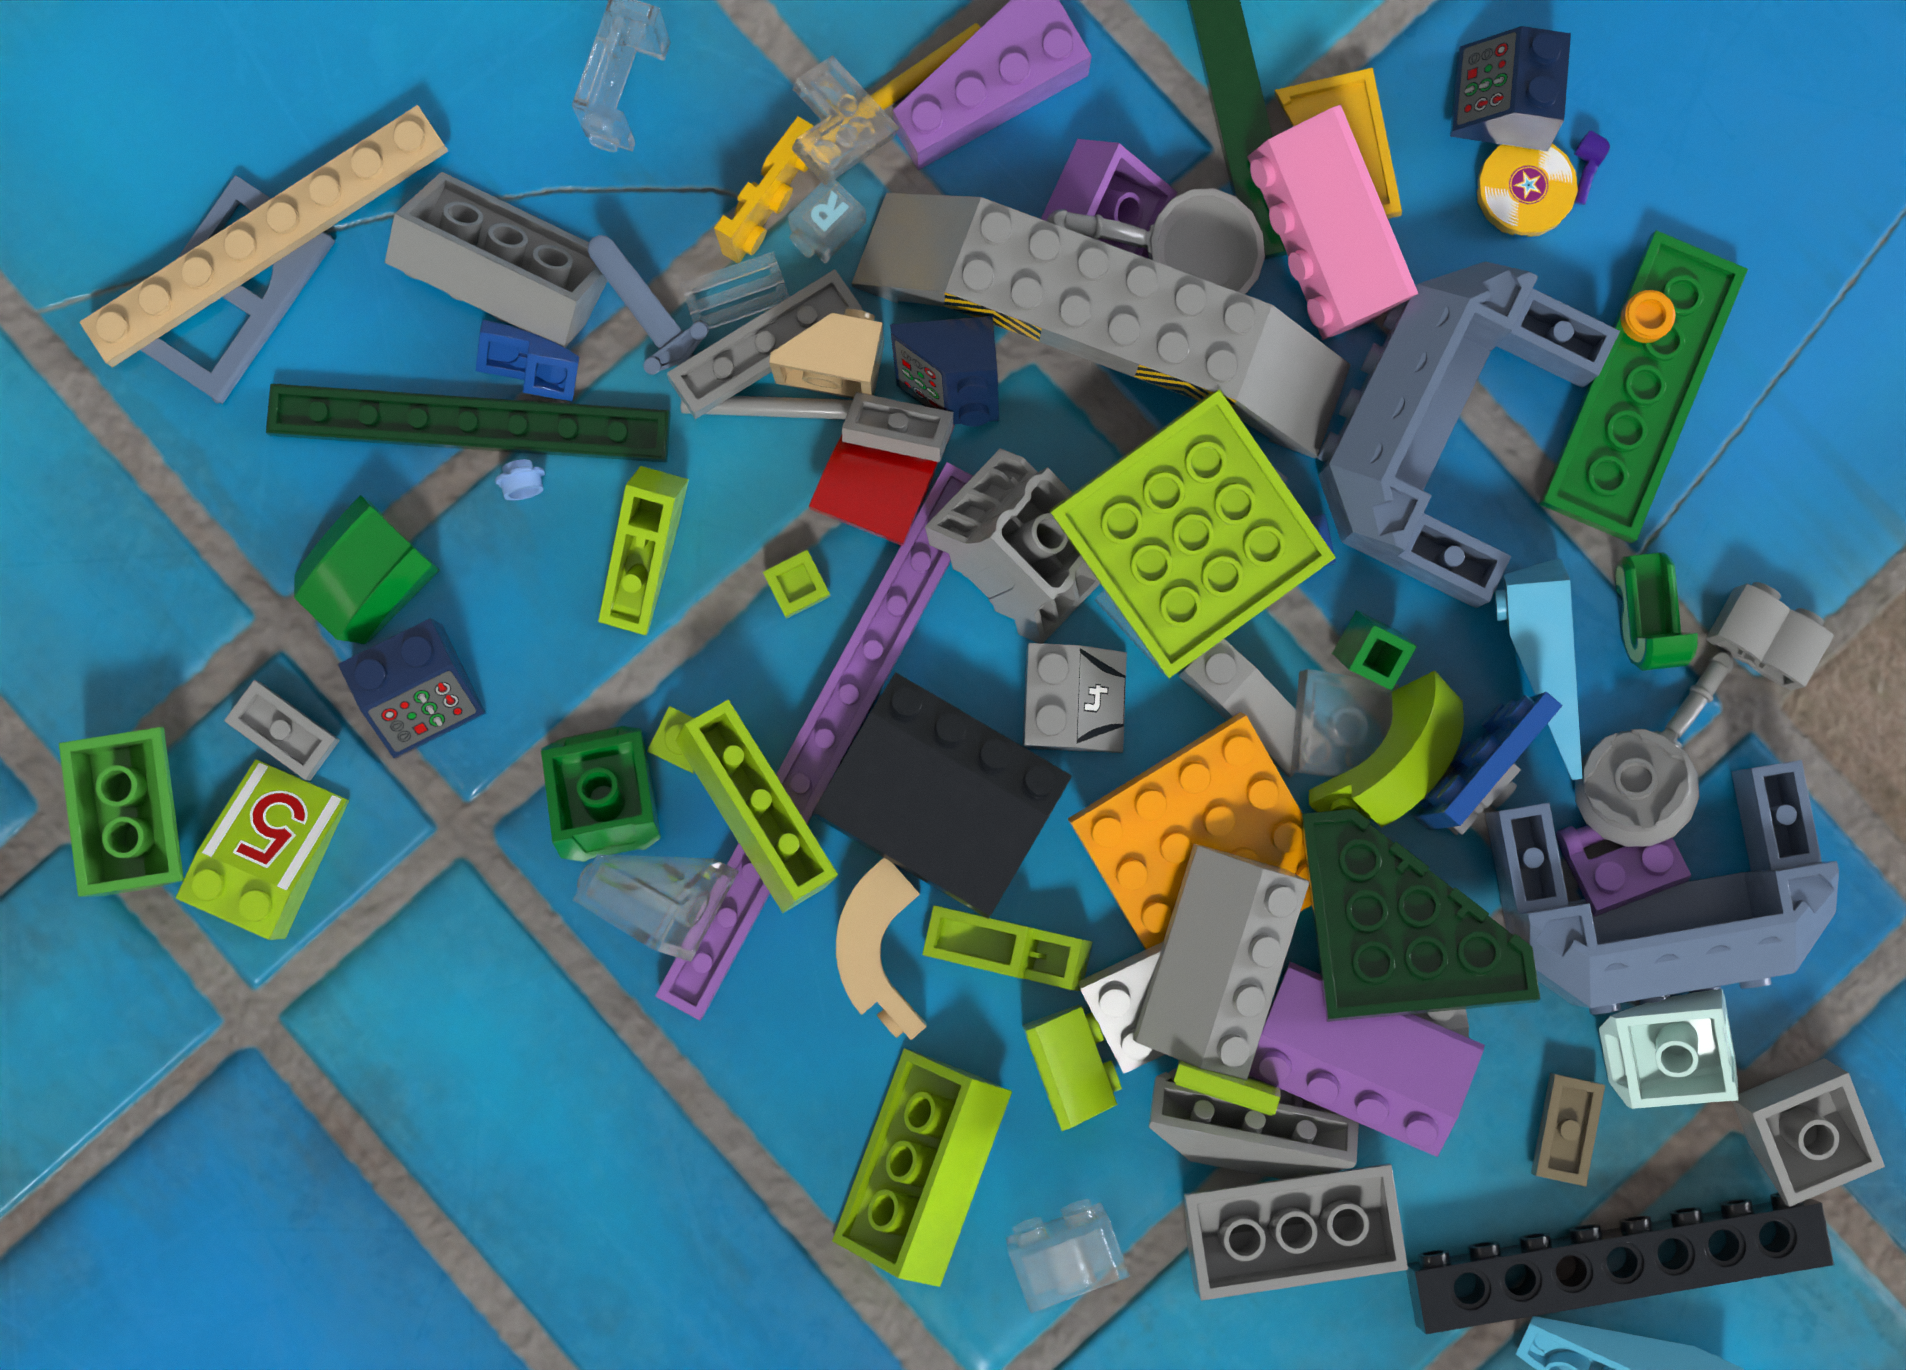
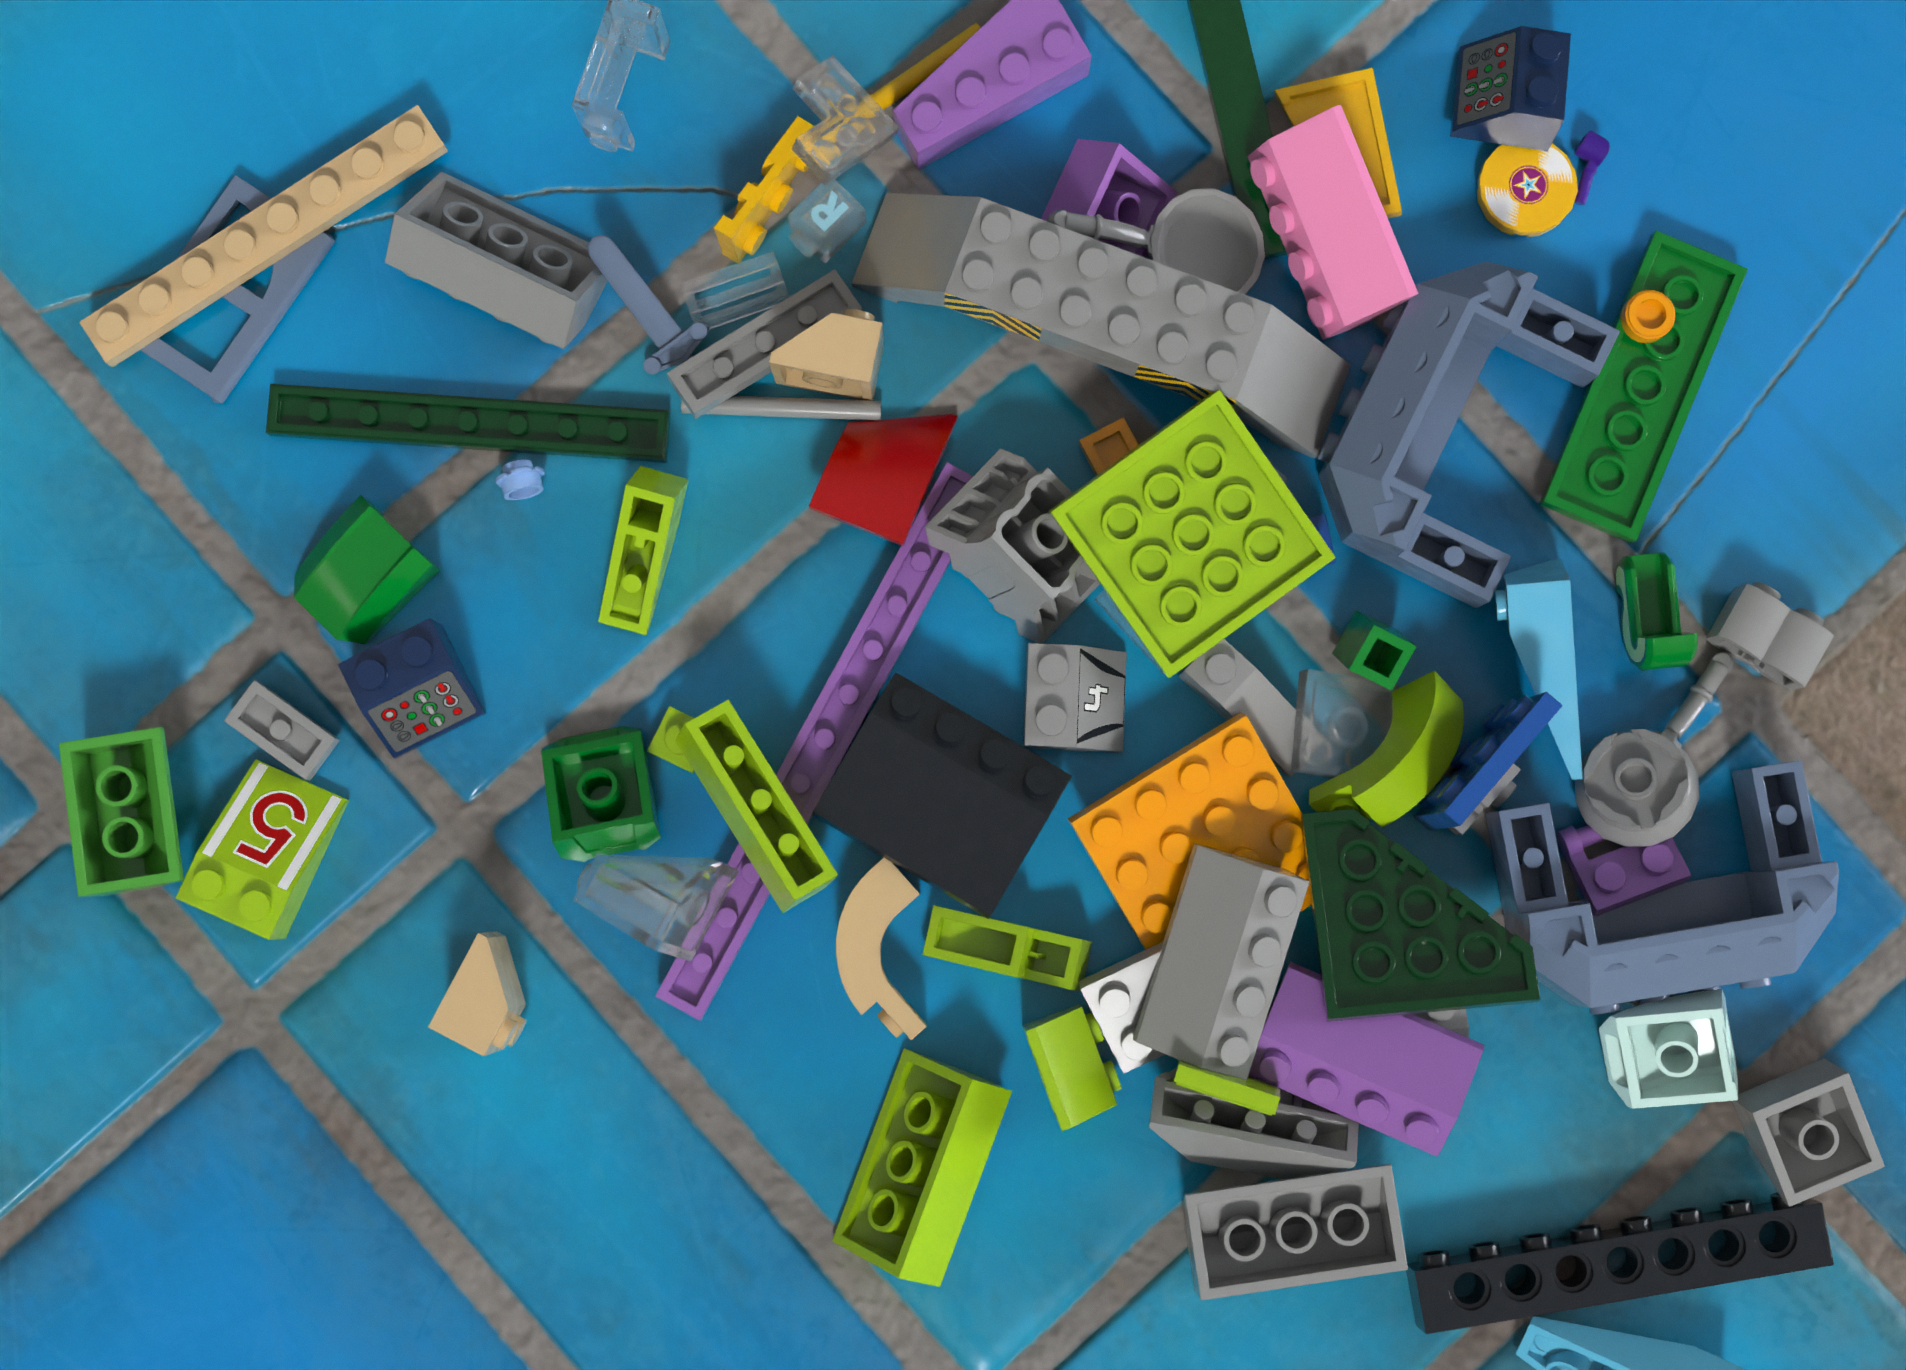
(483, 999): none -> tan slope
(518, 354): blue slope -> none
(796, 584): lime plate -> none
(897, 427): light grey plate -> none
(949, 366): dark blue slope -> none
(1065, 1255): clear brick -> none
(1107, 445): none -> light orange plate
(1568, 1129): dark tan plate -> none

